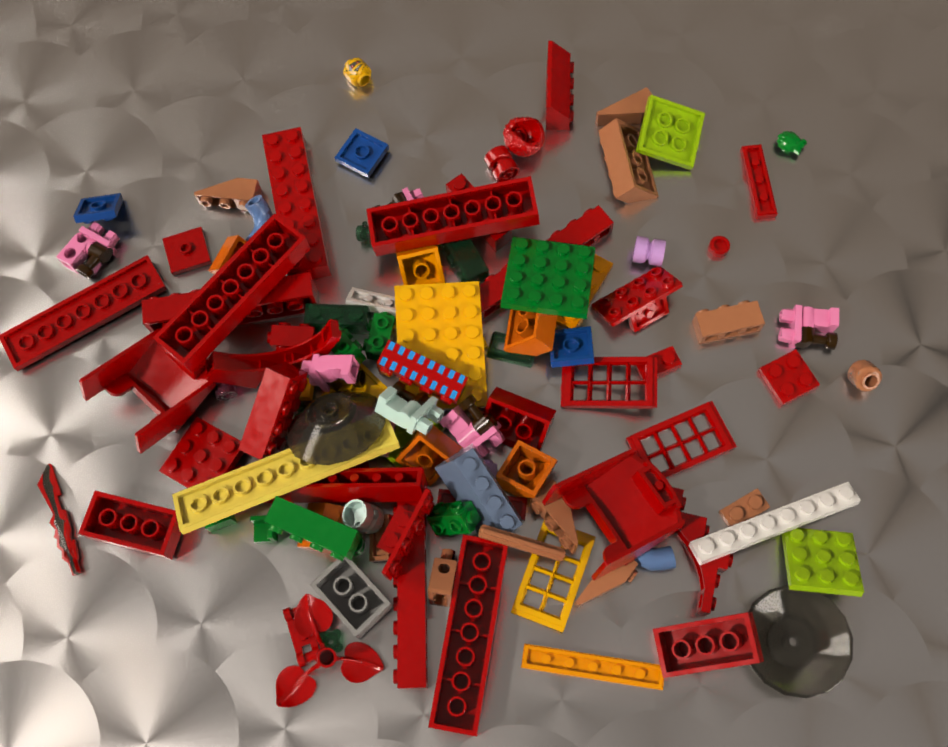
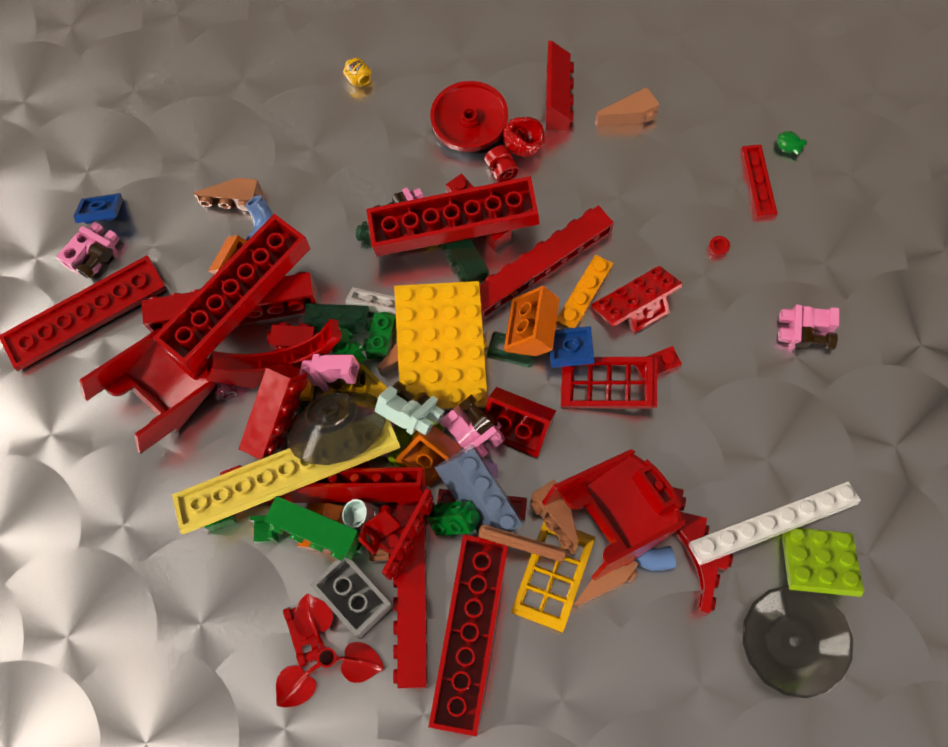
(60, 520): red sword -> none
(131, 525): red brick -> none
(187, 251): red plate -> none
(202, 455): red plate -> none
(296, 196): red brick -> none
(335, 636): clear green plate -> none
(362, 153): blue plate -> none
(378, 528): none -> red bracket
(420, 266): light orange slope -> none
(422, 372): red brick -> none
(442, 579): nougat torso -> none
(469, 116): none -> red dish
(525, 470): orange slope -> none
(548, 277): green plate -> none
(592, 666): light orange tile -> none
(627, 169): nougat slope -> none
(649, 251): lavender wheel -> none
(670, 132): lime plate -> none
(708, 645): red brick -> none
(718, 427): red piece -> none
(728, 321): nougat brick -> none
(744, 508): nougat plate -> none
(788, 377): red plate -> none
(864, 375): nougat head -> none

